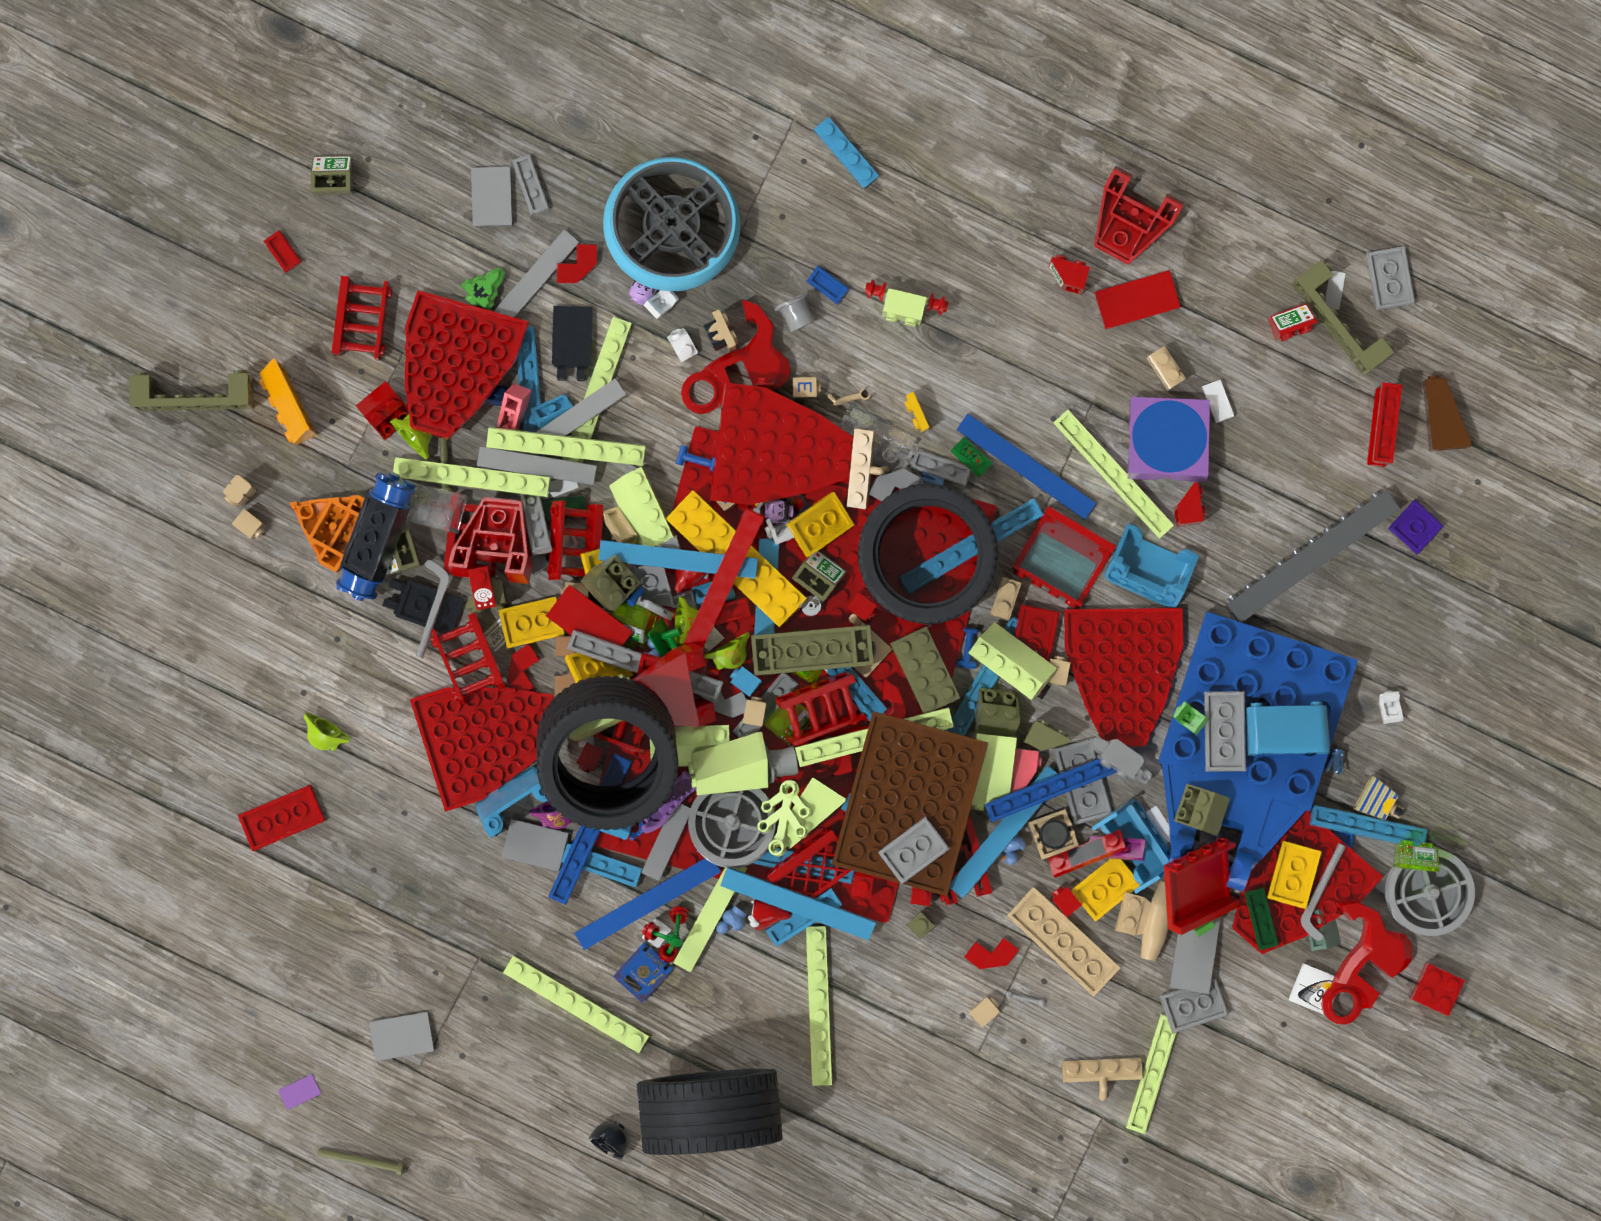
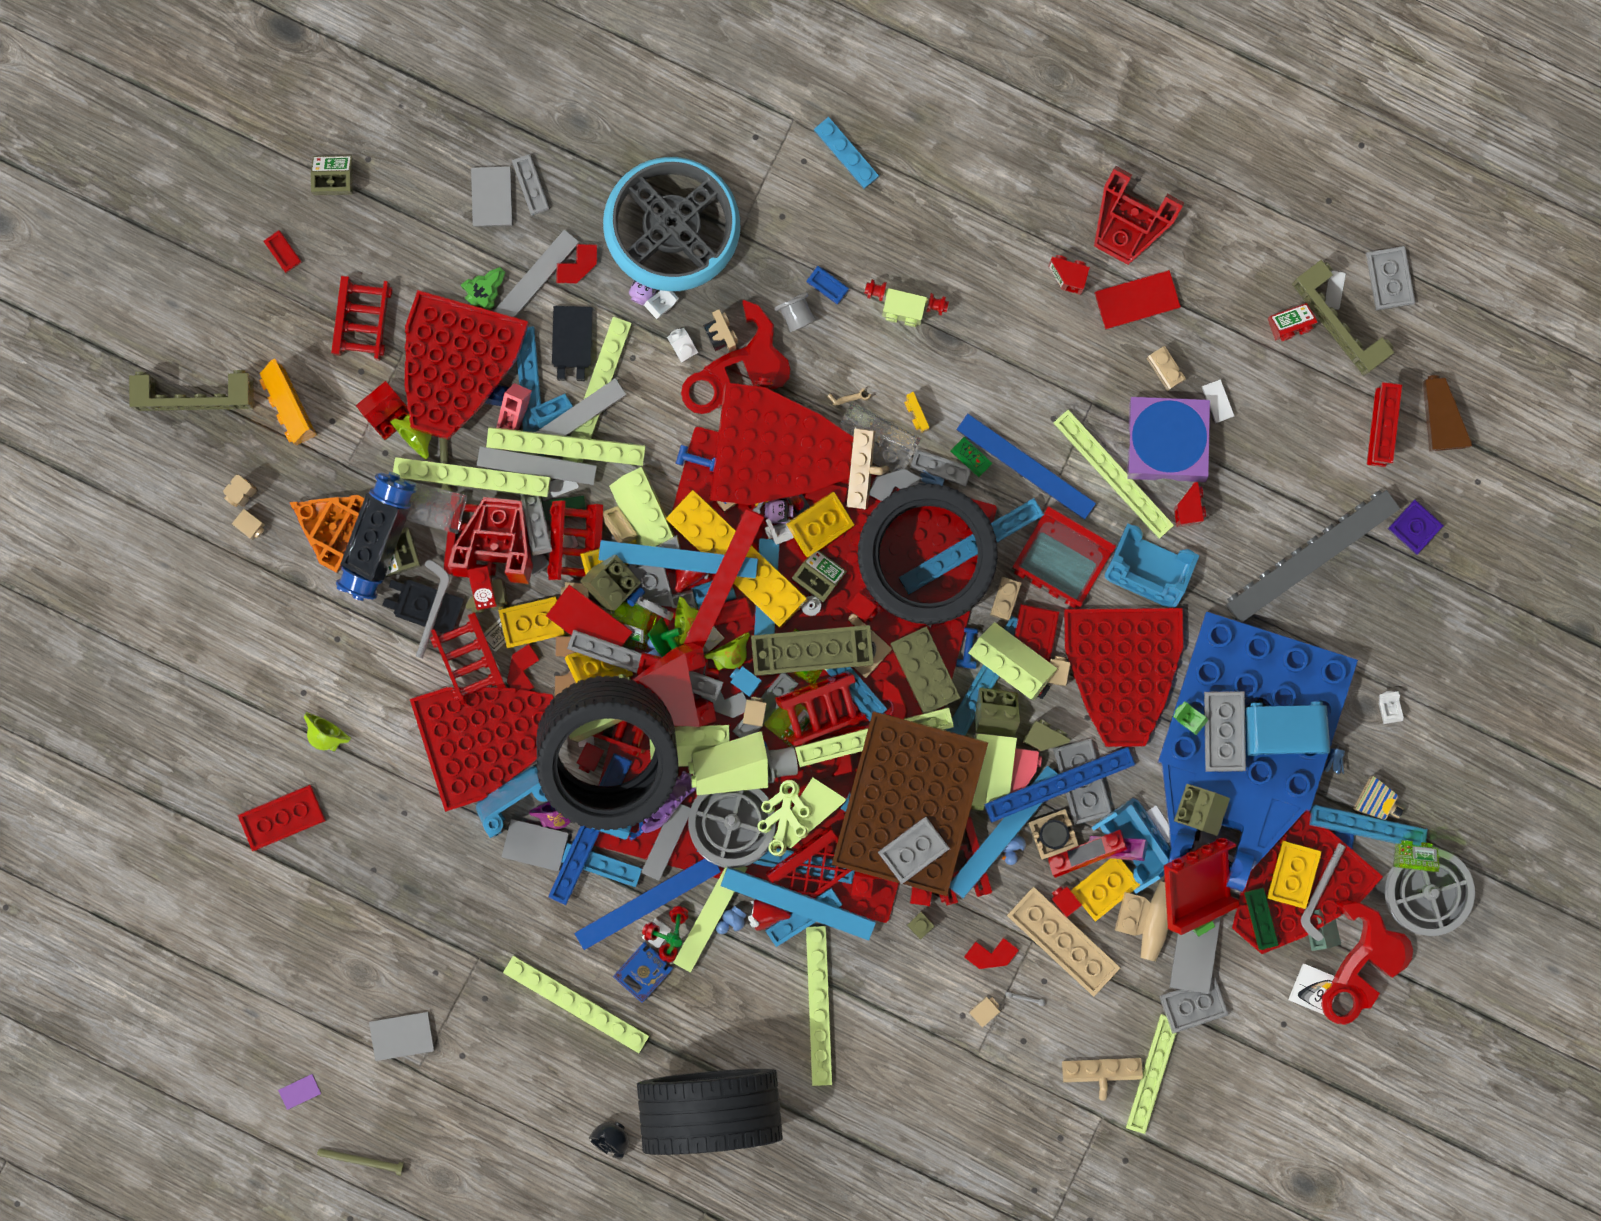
(806, 388): tan brick -> none
(1121, 758): light grey hinge -> none
(1436, 989): red brick -> none

